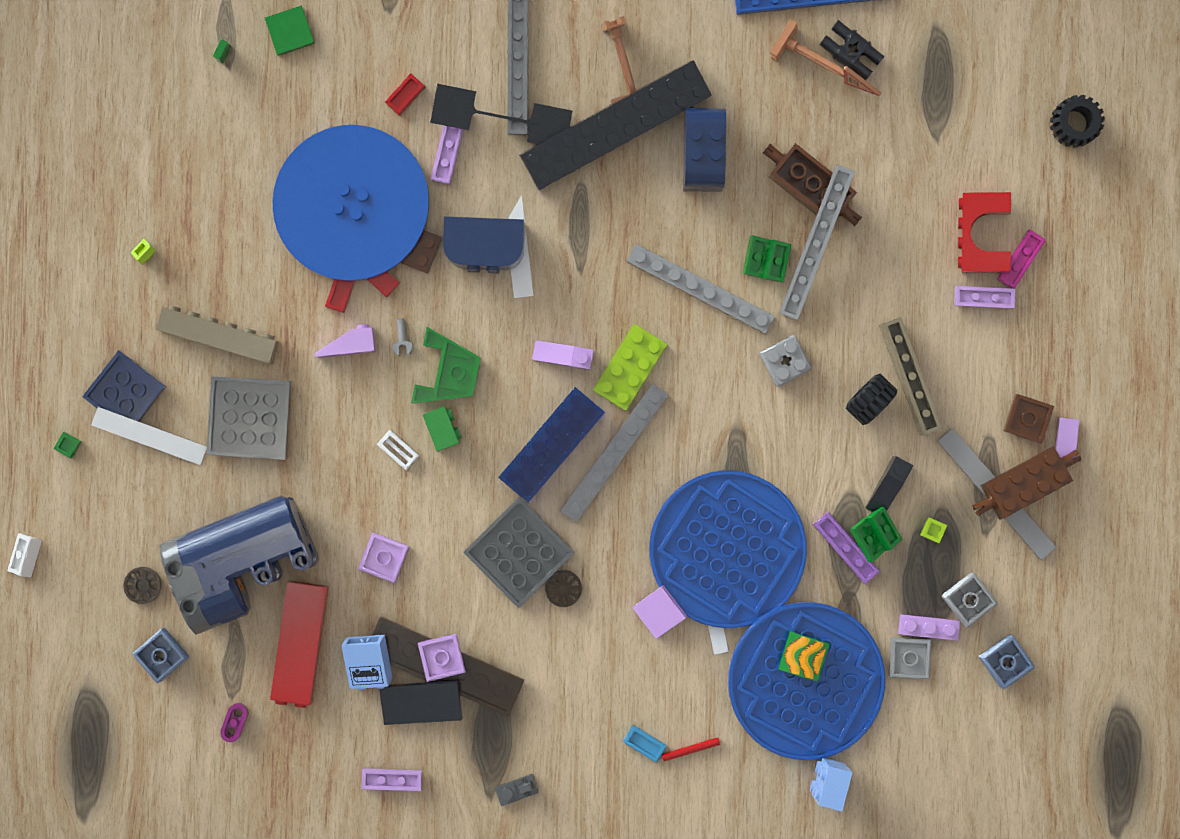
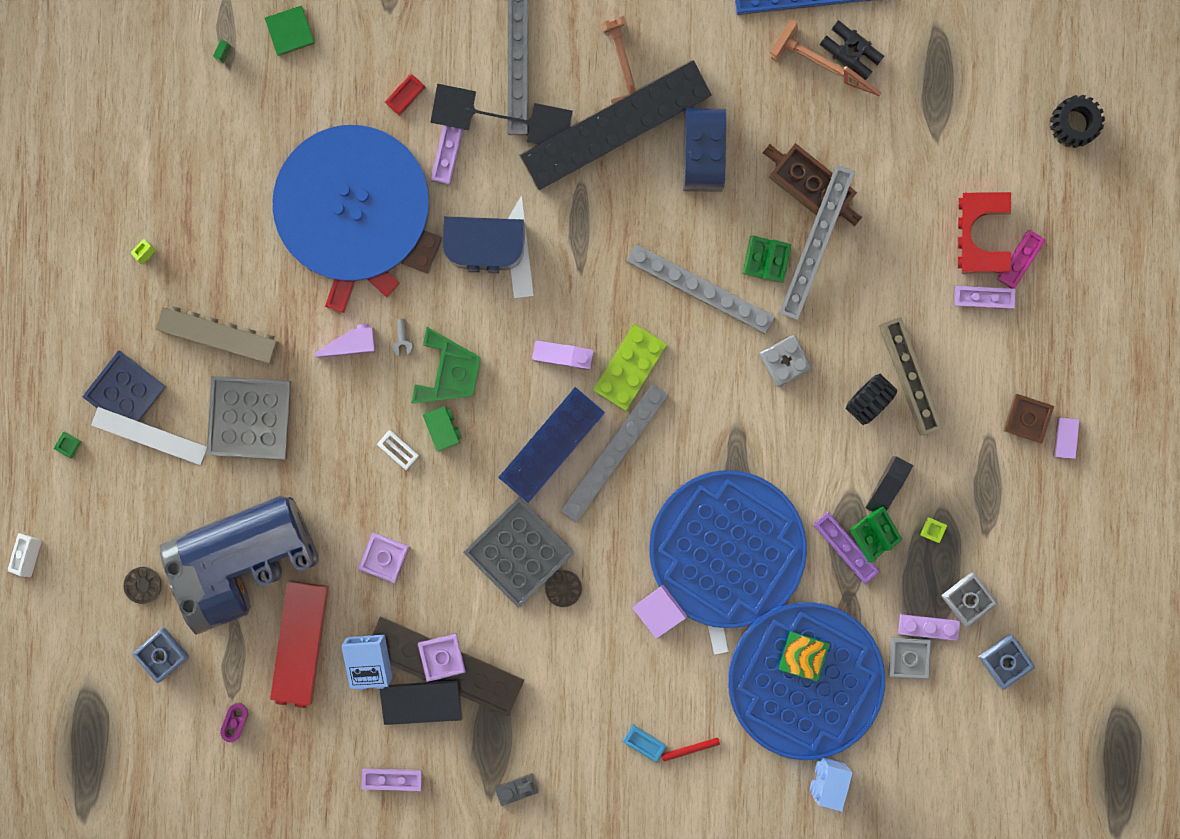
(979, 474): light grey tile -> none
(1026, 483): reddish brown brick -> none

